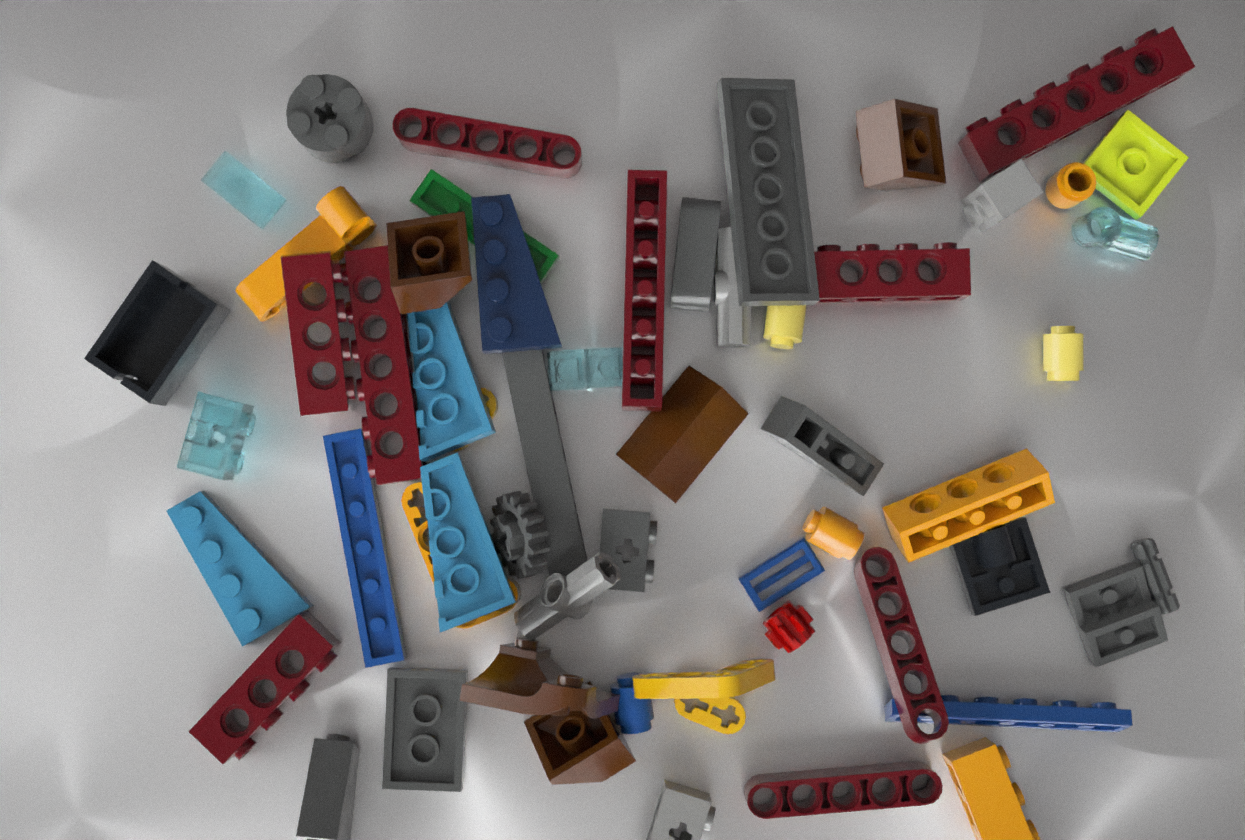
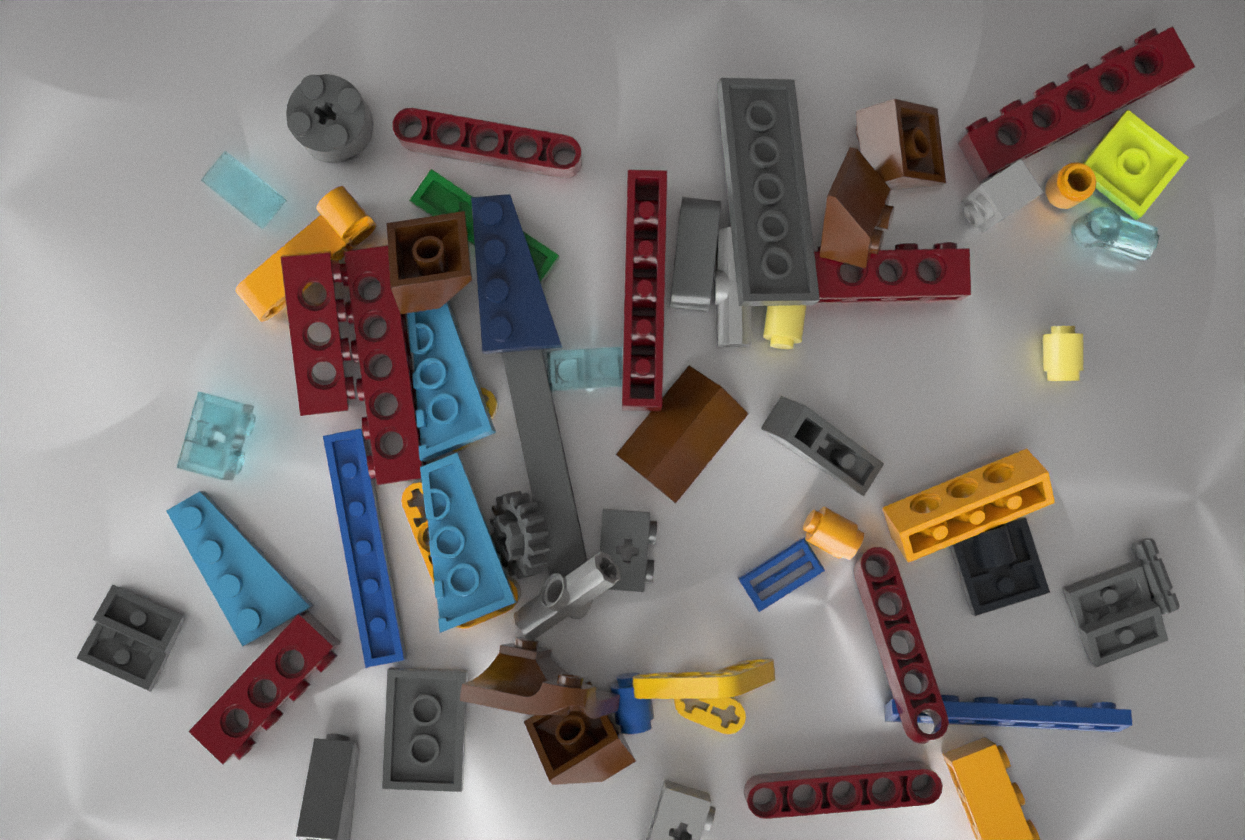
(131, 638): none -> dark grey slope
(157, 334): black piece -> none
(789, 626): red gear -> none
(856, 212): none -> reddish brown slope

